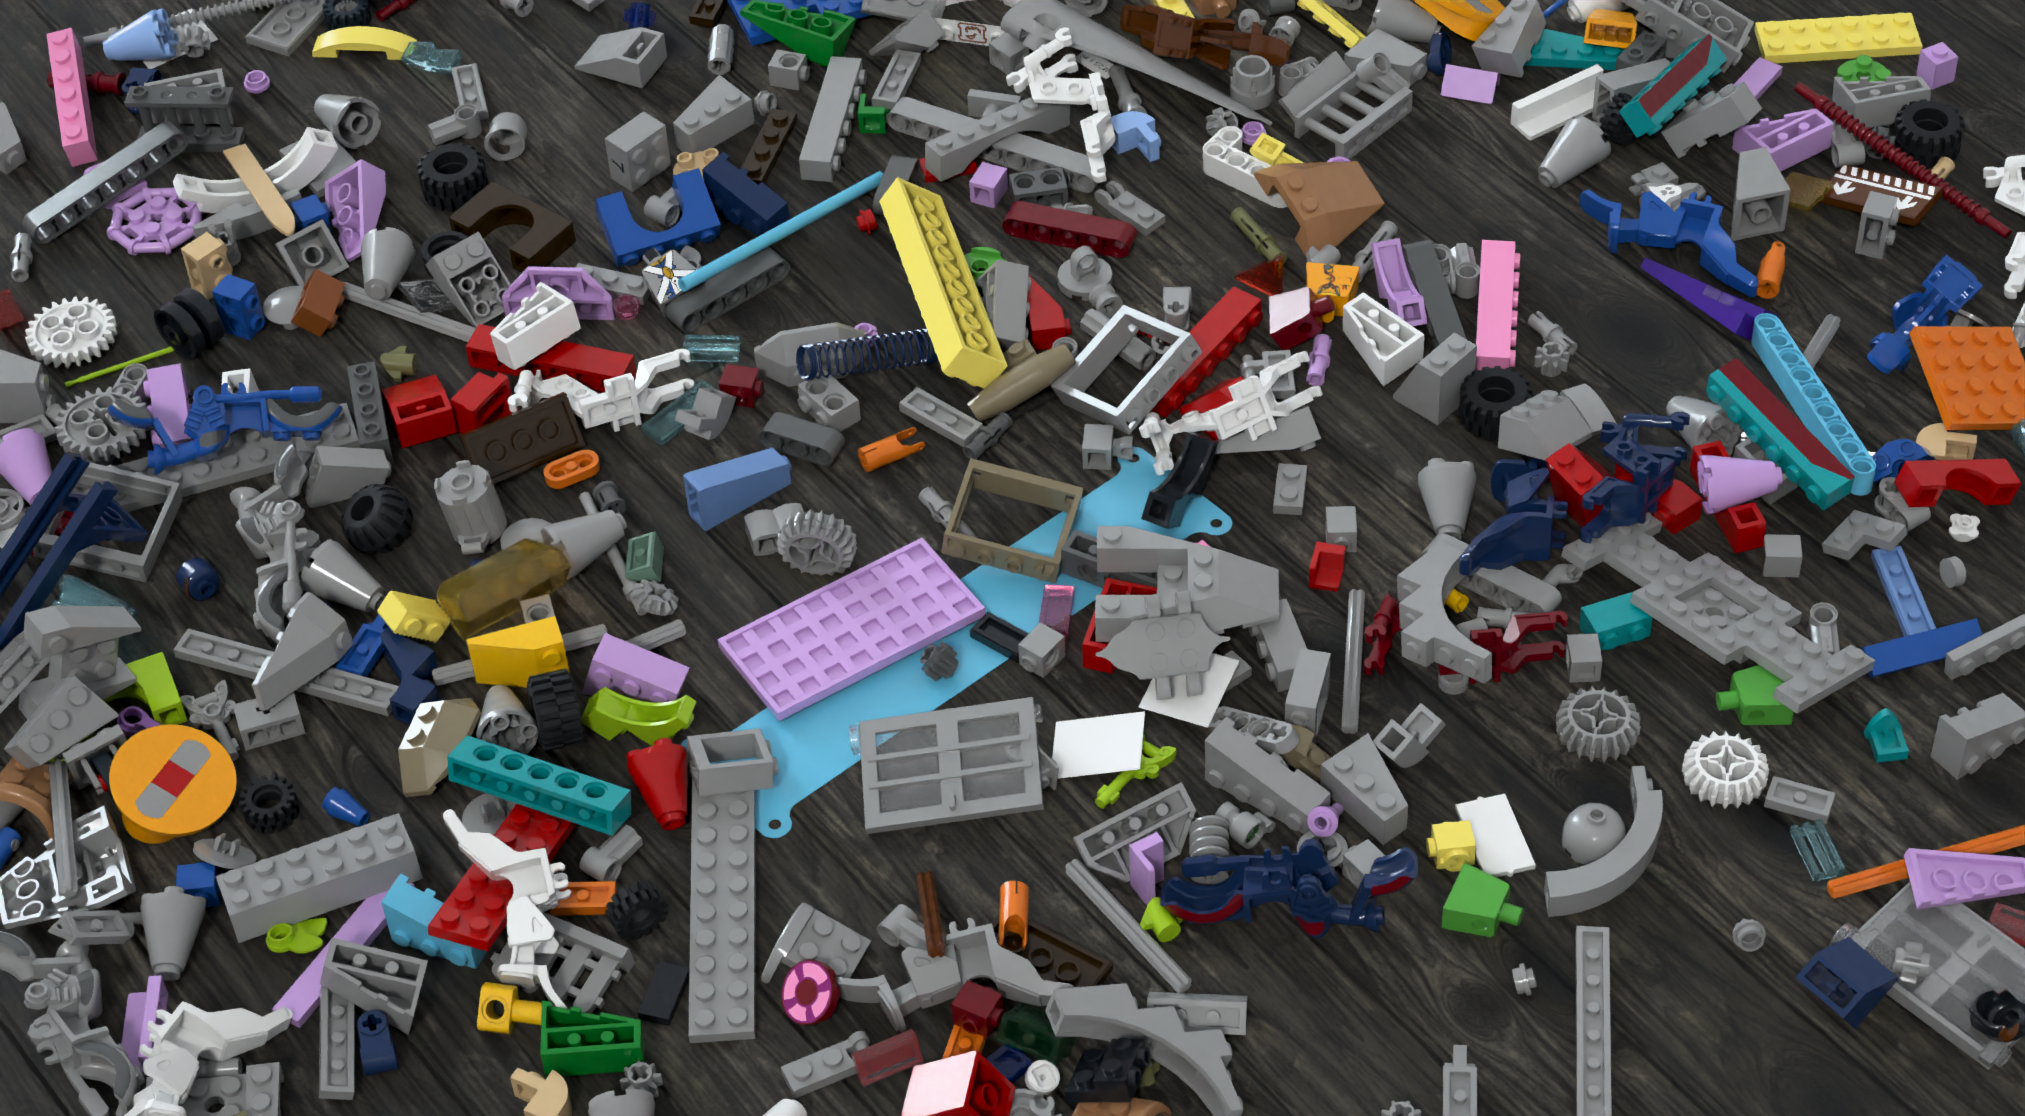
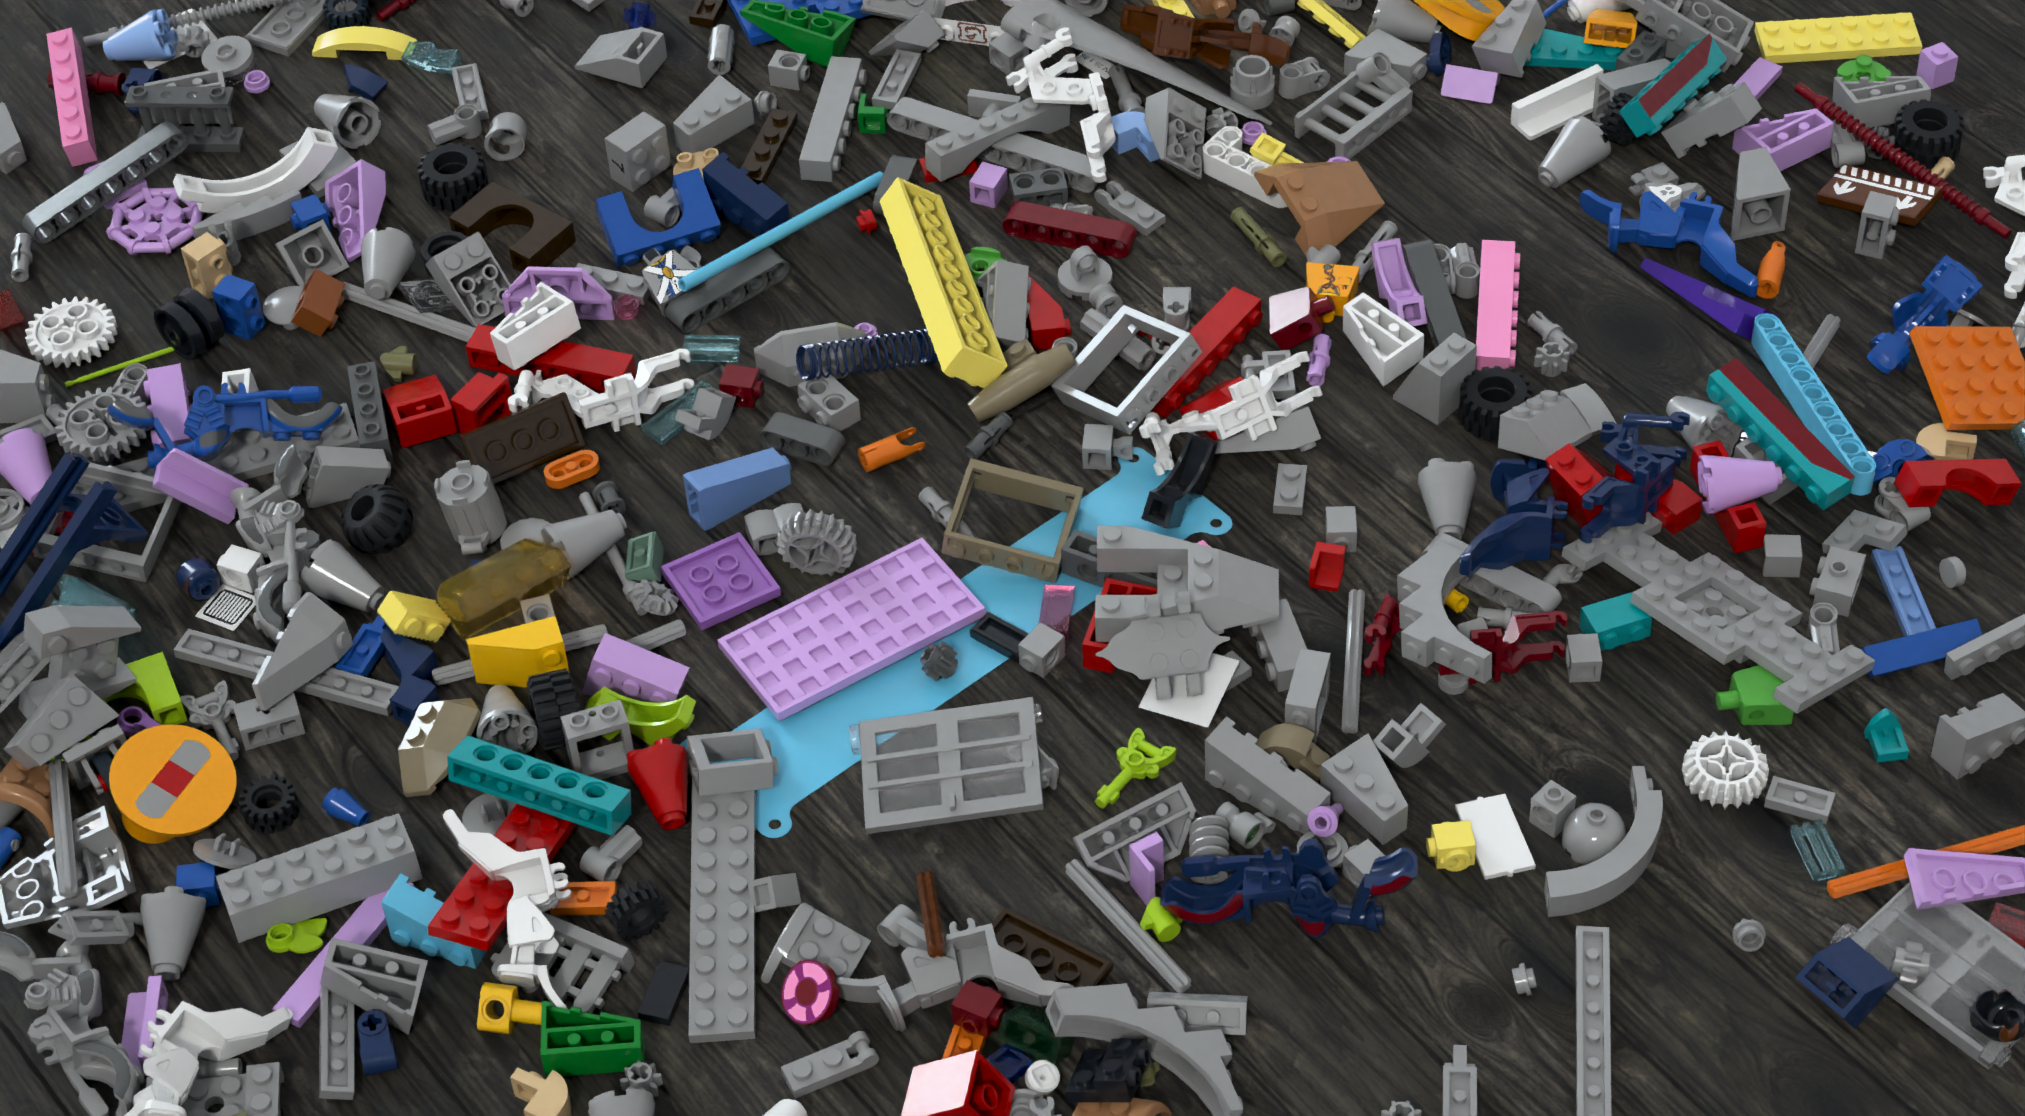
(197, 484): none -> lavender panel
(227, 607): none -> white sticker
(233, 56): none -> light grey piece
(239, 567): none -> white brick
(261, 188): tan piece -> none
(364, 82): none -> dark blue slope
(605, 760): none -> light grey window
(720, 581): none -> medium lavender plate
(774, 892): none -> light grey panel
(887, 1057): clear light blue tile -> none
(940, 416): light grey plate -> none
(1014, 910): orange piece -> none
(1099, 744): white sticker -> none
(1177, 130): none -> light grey slope
(1257, 724): light grey beam -> none
(1265, 276): clear red tile -> none
(1315, 84): light grey tile -> none
(1479, 904): bright green torso -> none
(1551, 808): none -> light grey brick
(1616, 729): light grey gear -> none
(1807, 190): clear yellow piece -> none
(1838, 579): none -> light grey brick
(1964, 527): white plate -> none

